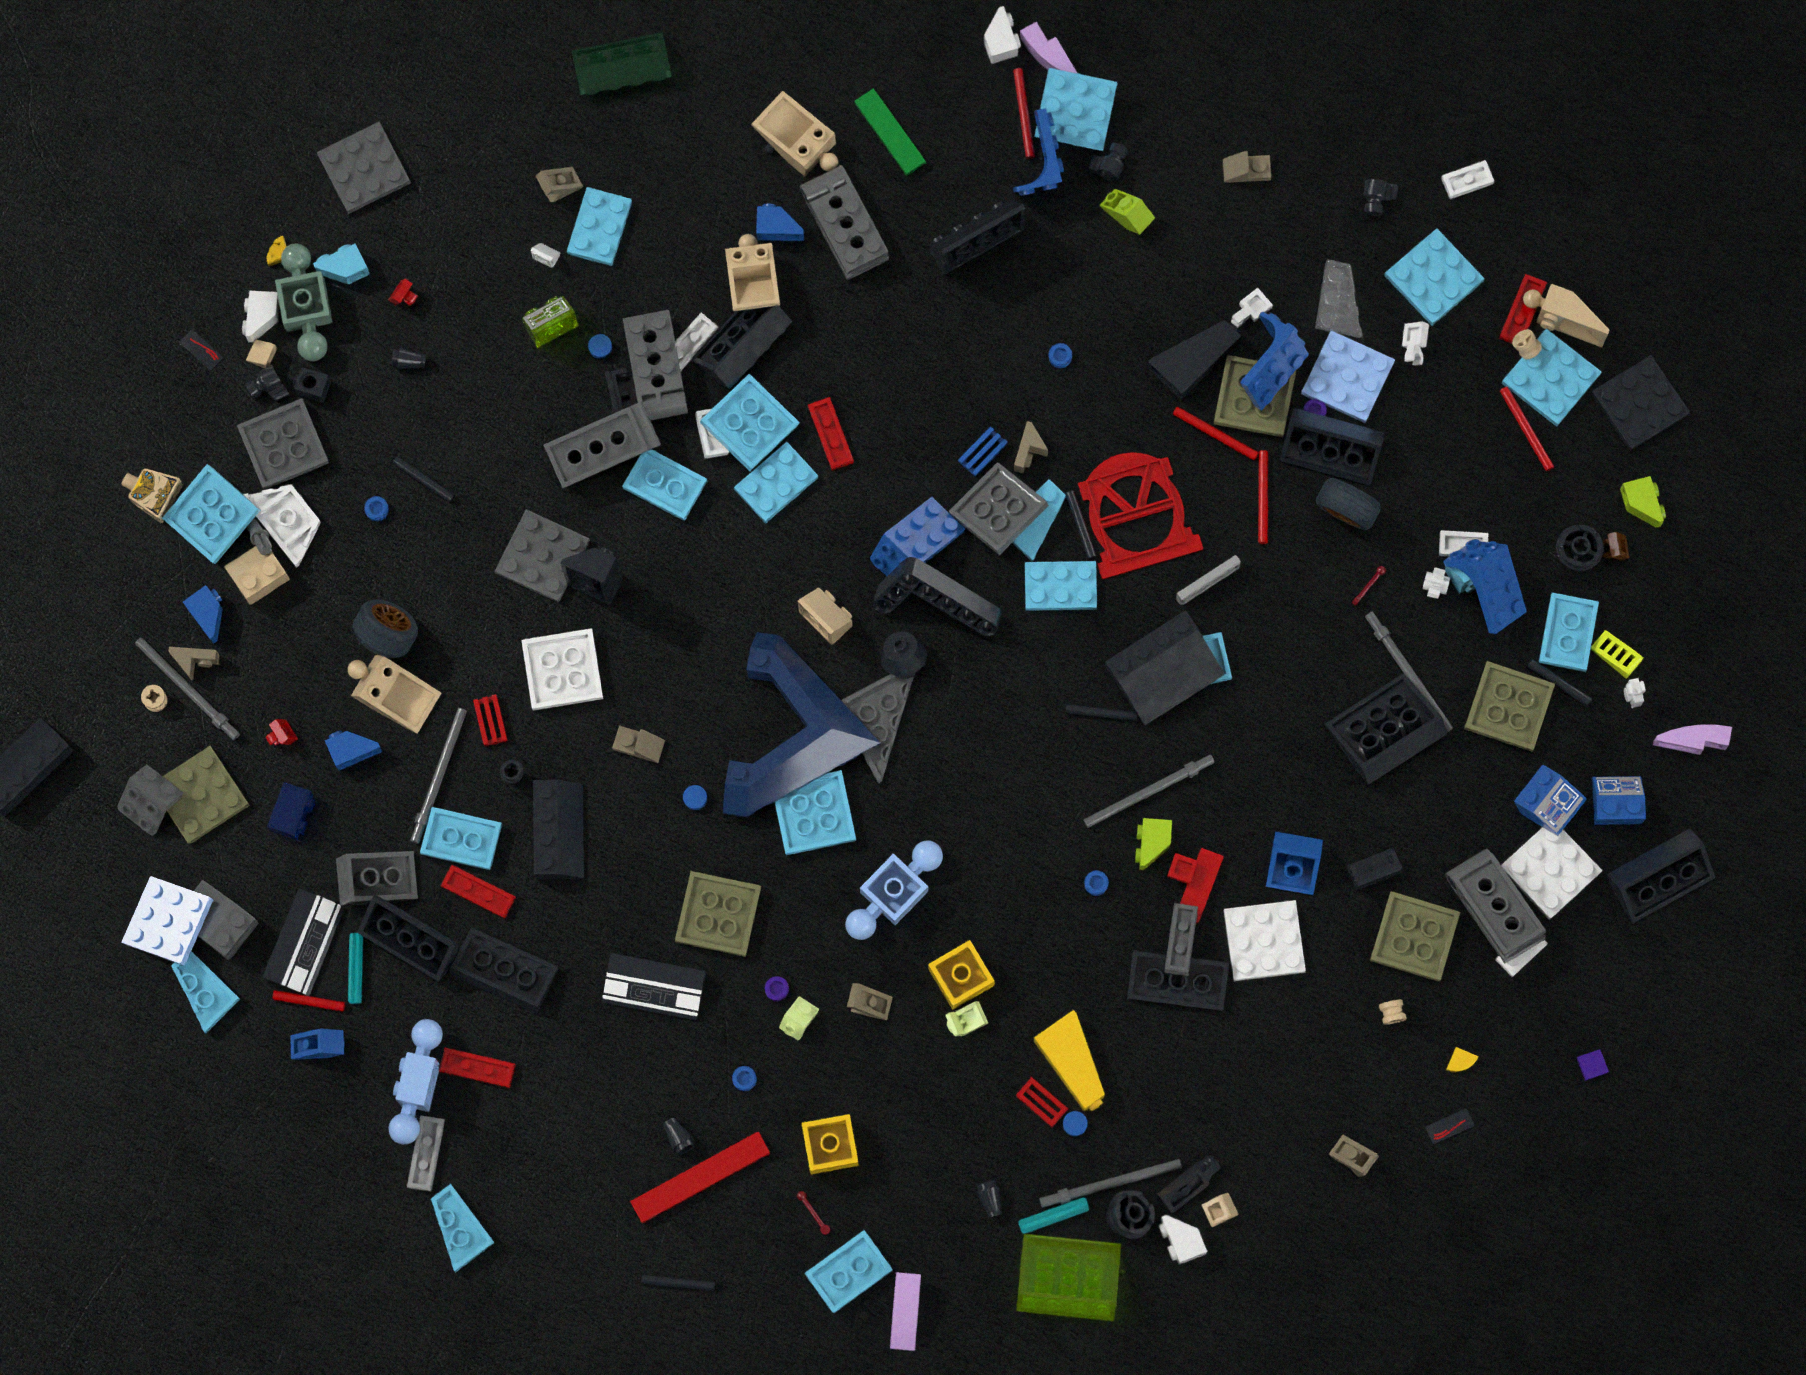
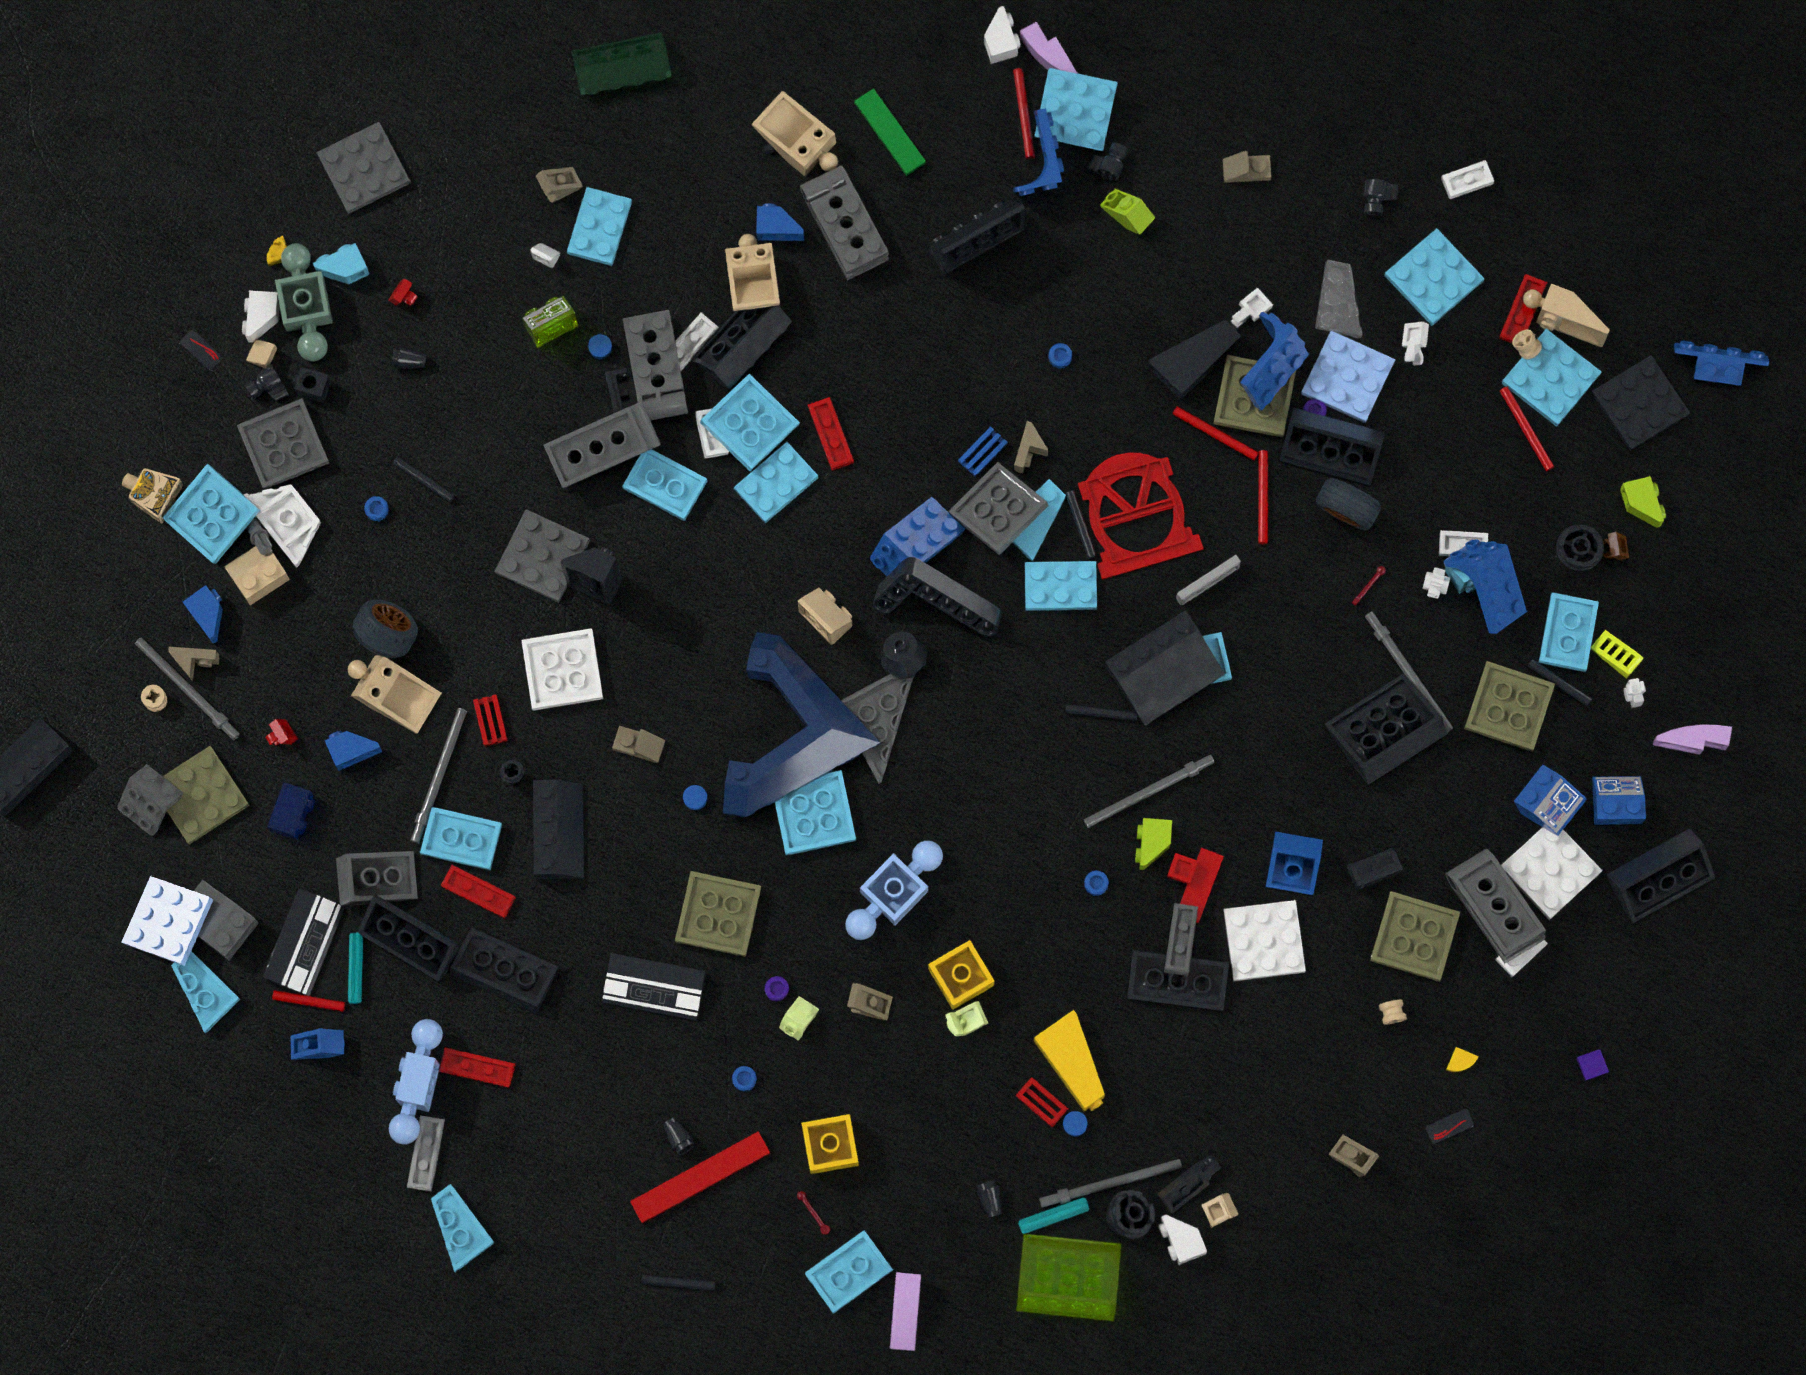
(1719, 364): none -> blue bracket

